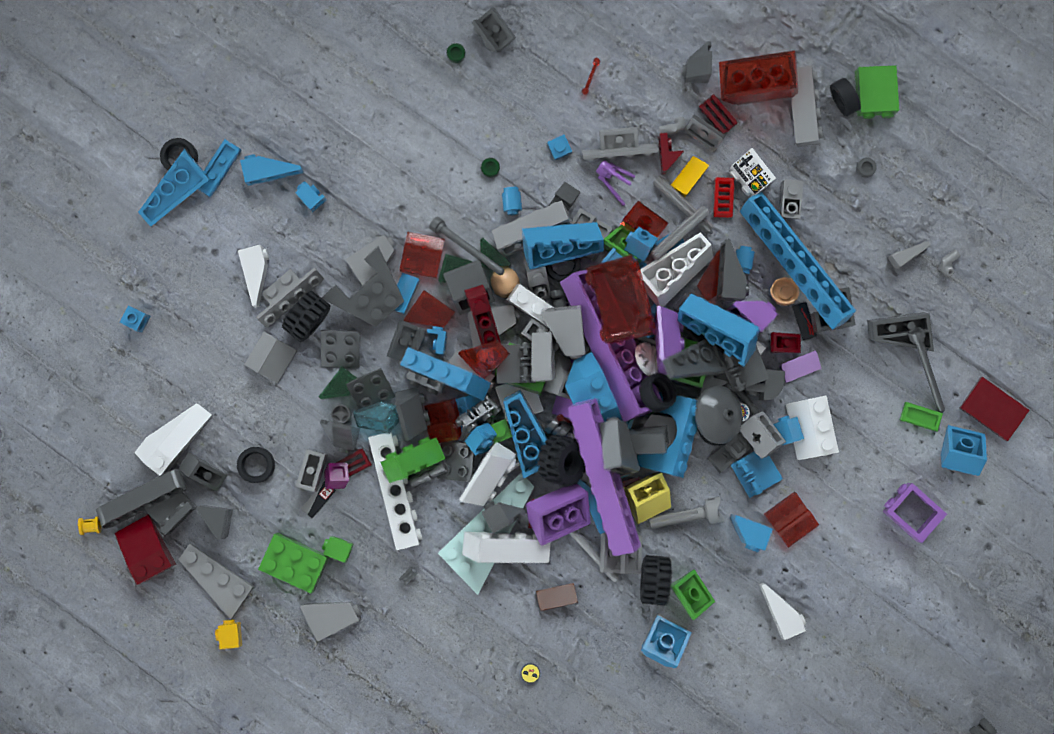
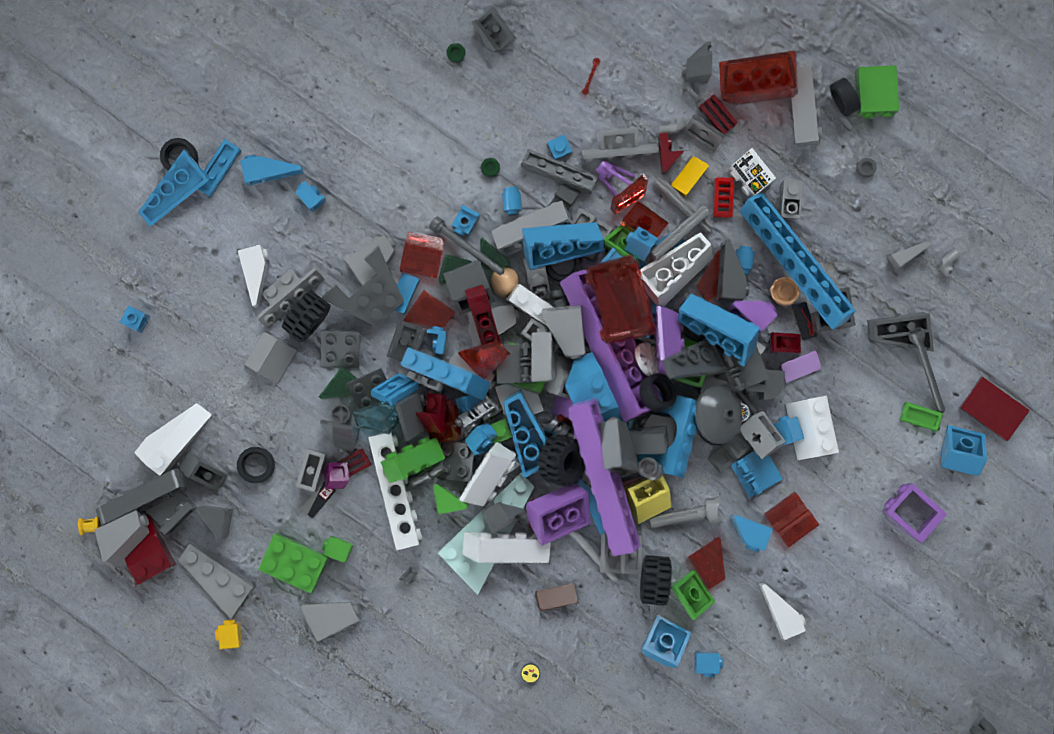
(121, 537): none -> light grey slope
(395, 389): none -> dark azure plate
(434, 417): none -> dark red slope
(447, 501): none -> bright green slope
(472, 217): none -> dark azure brick
(559, 171): none -> dark grey tile
(630, 194): none -> clear red wing
(646, 469): none -> flat silver wheel
(708, 663): none -> dark azure brick
(709, 562): none -> clear red wing

